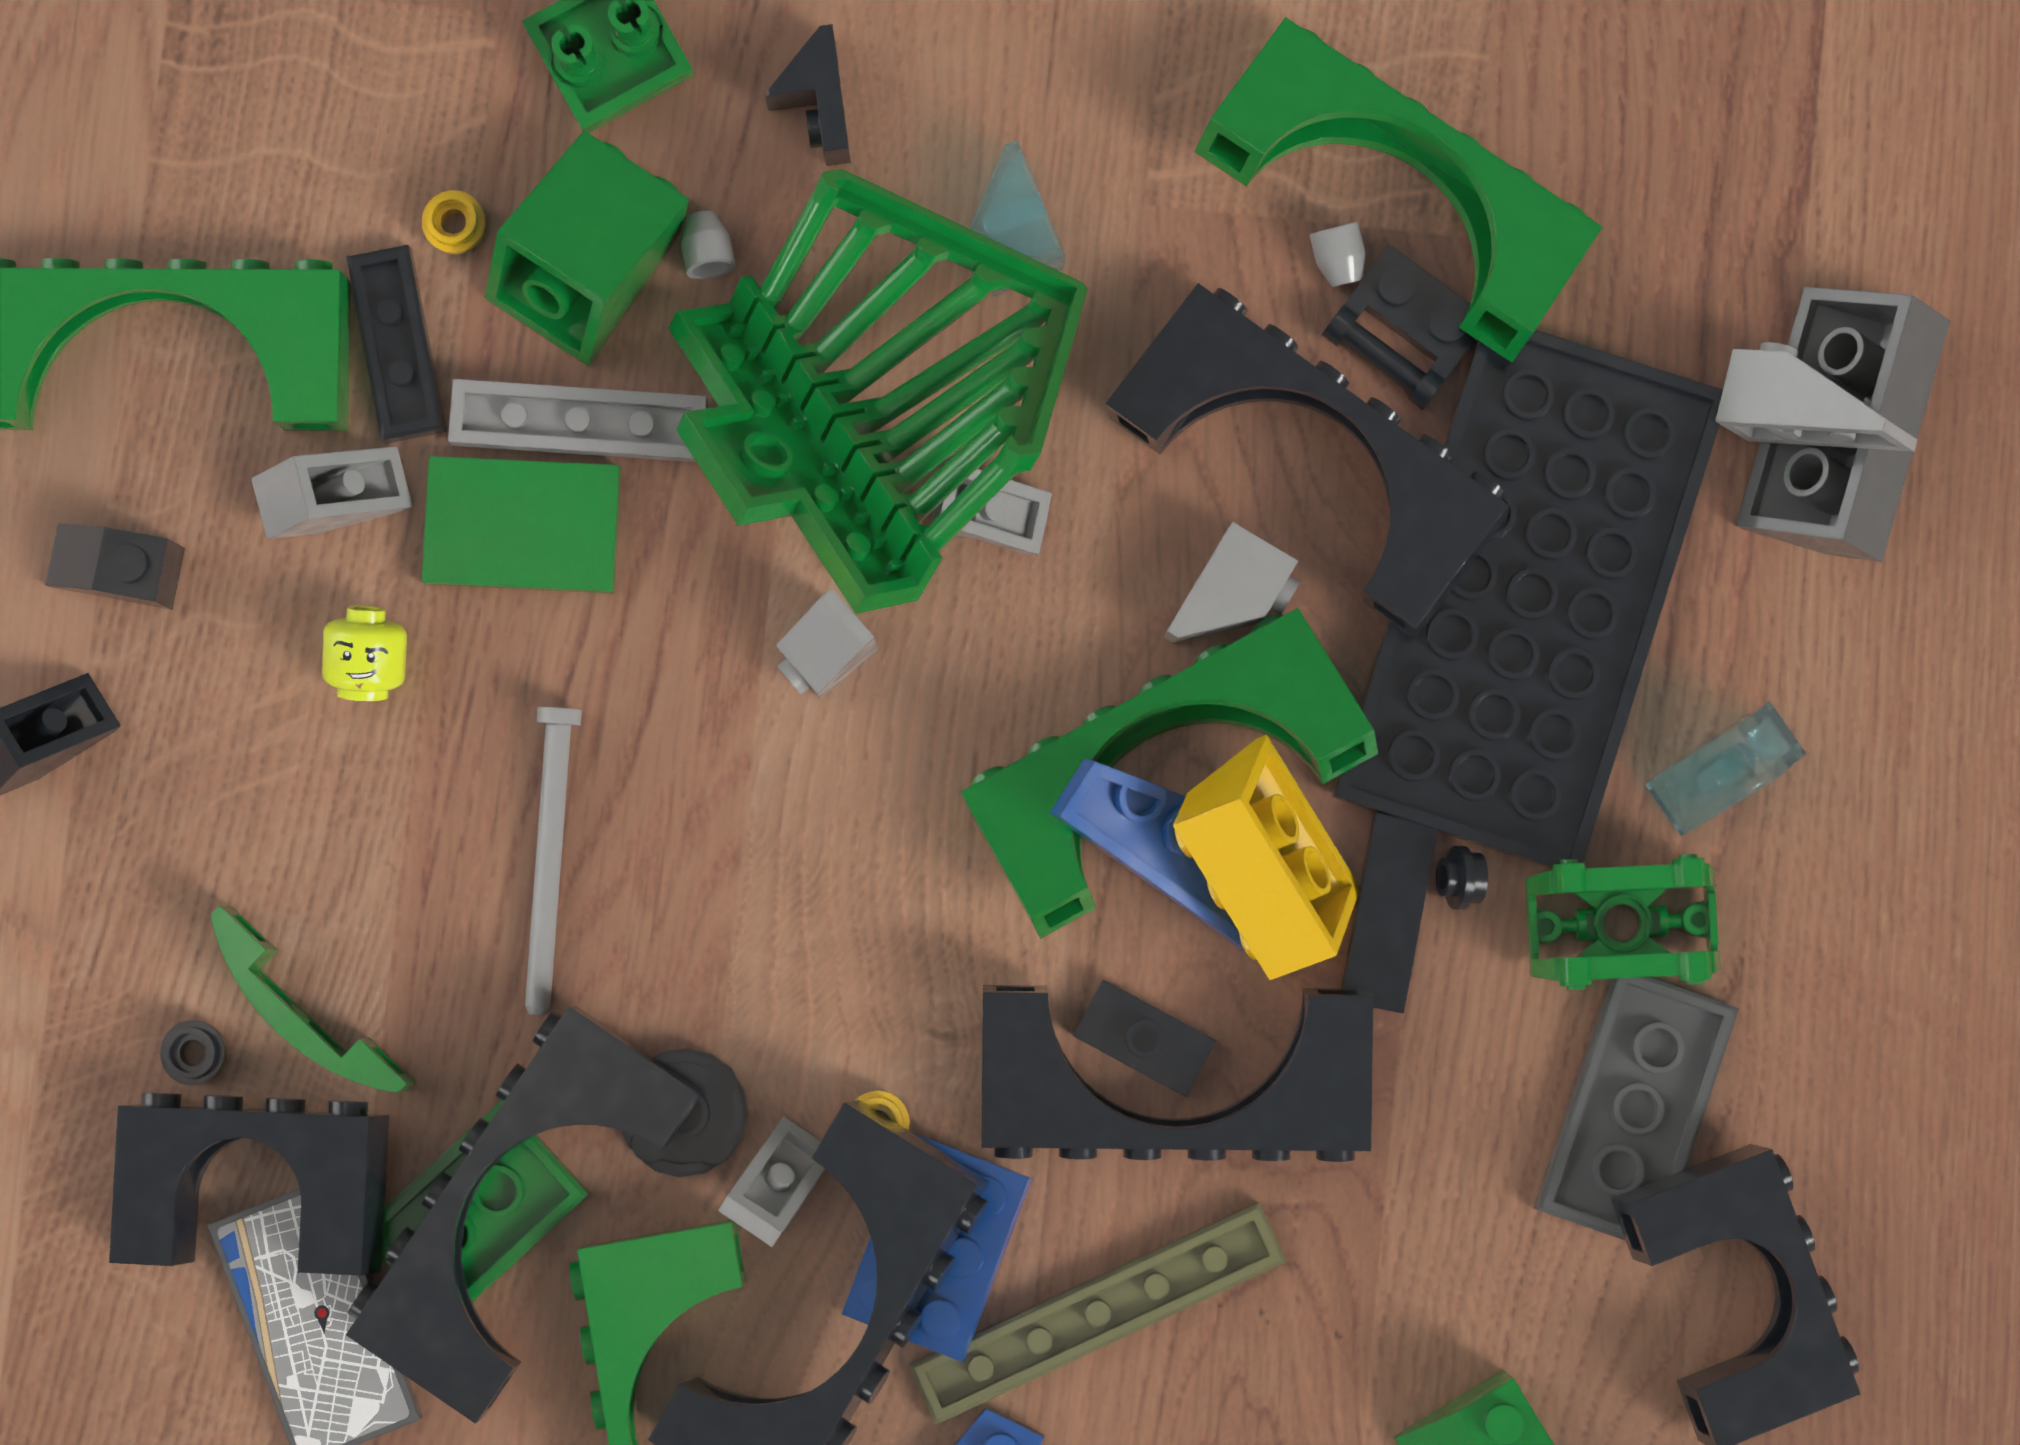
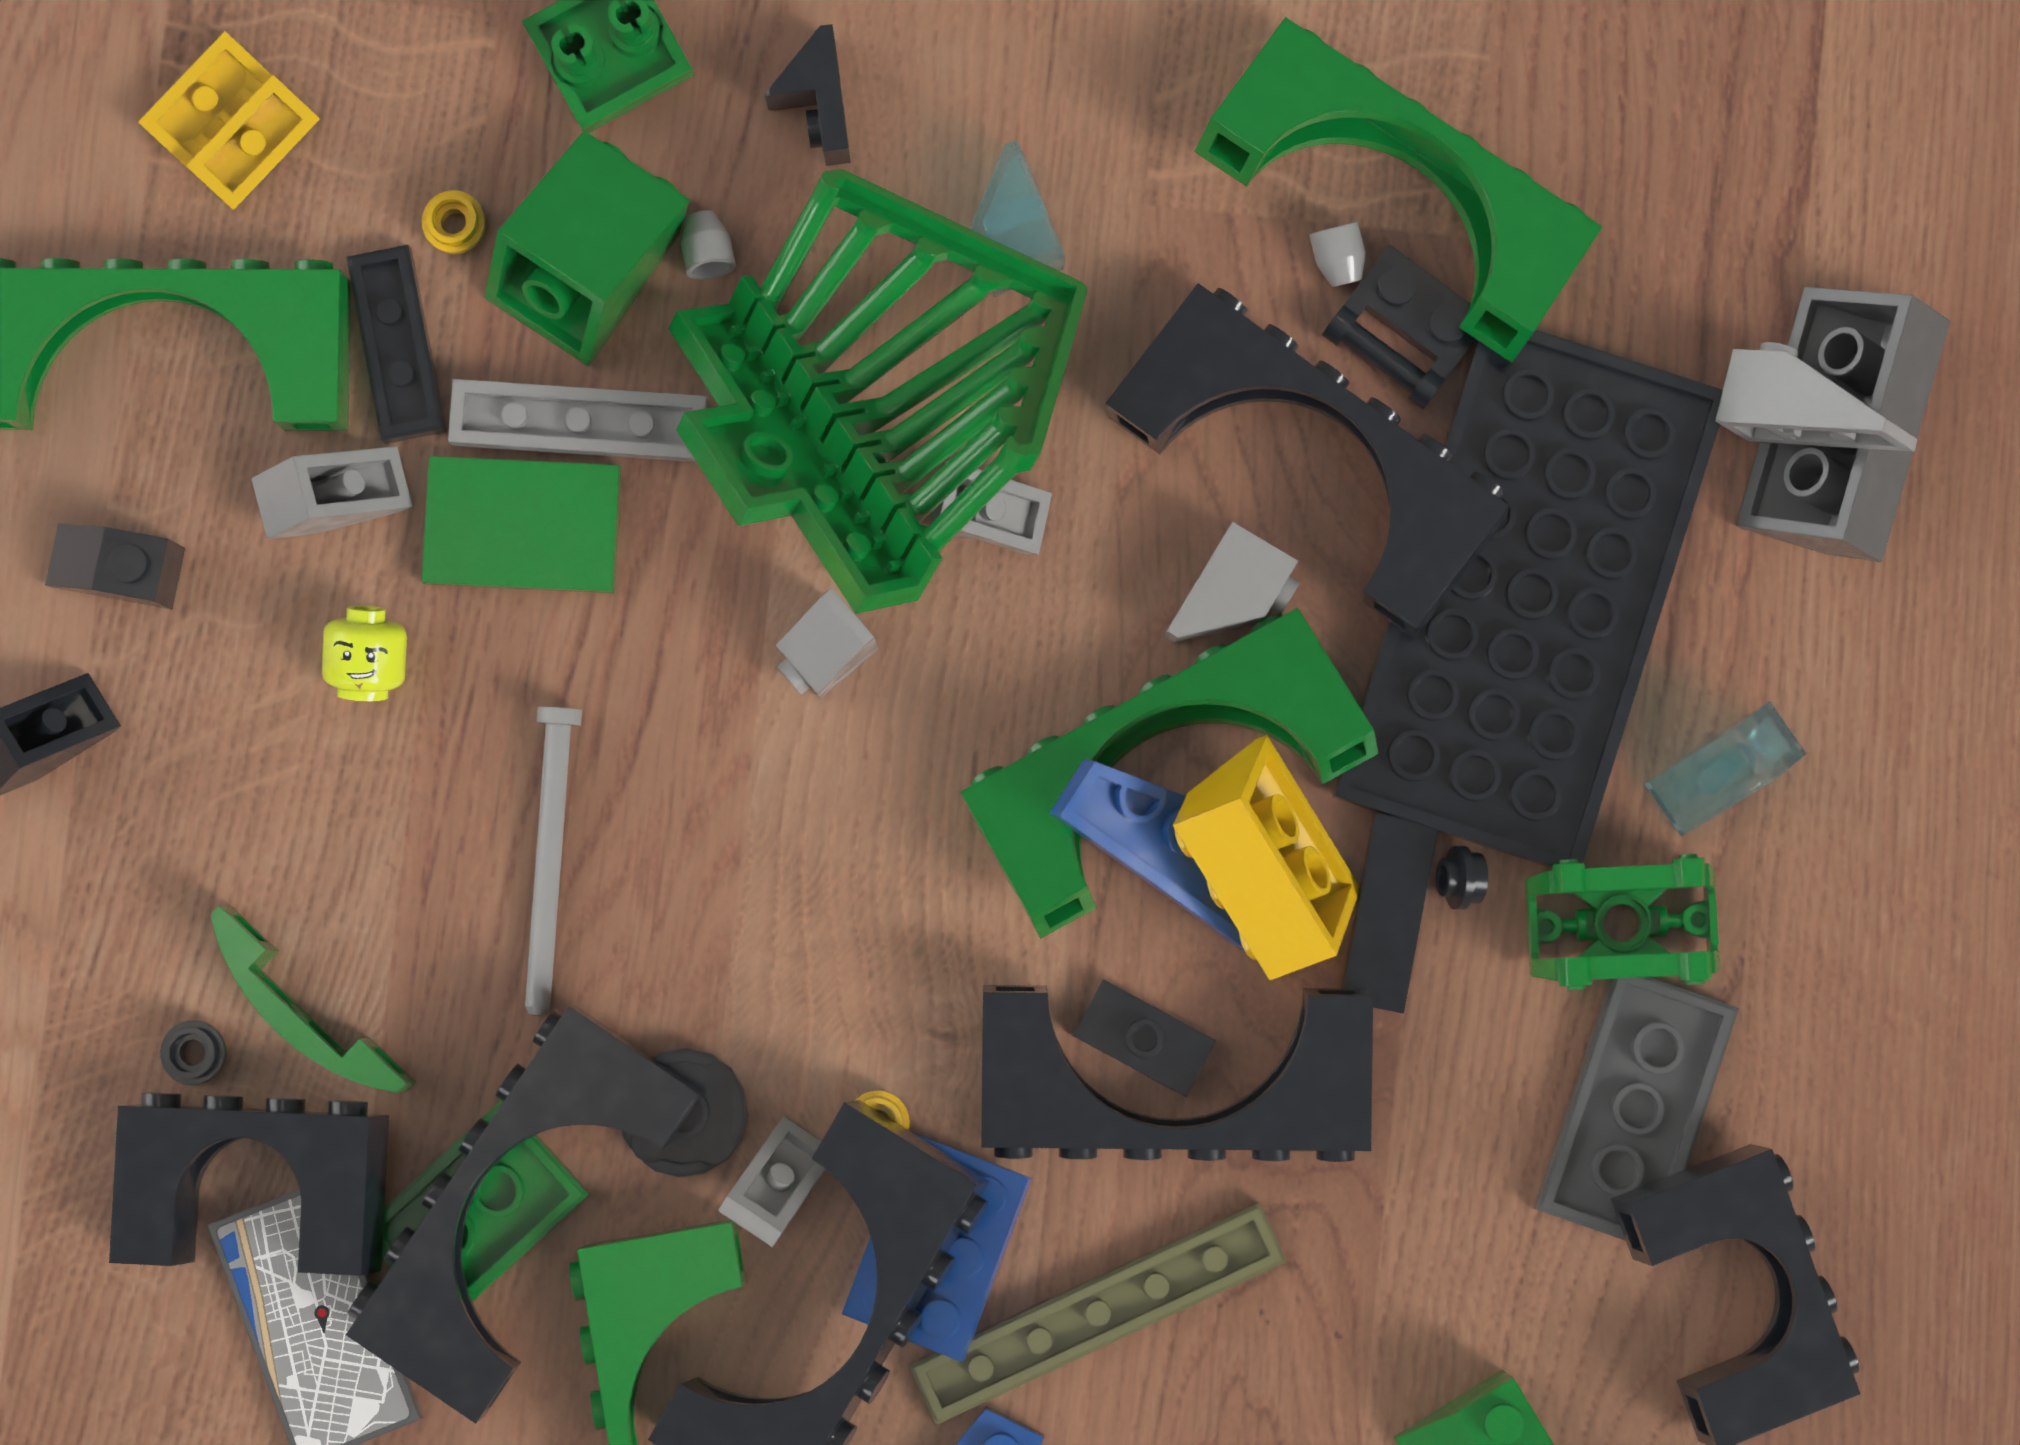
(228, 120): none -> yellow slope

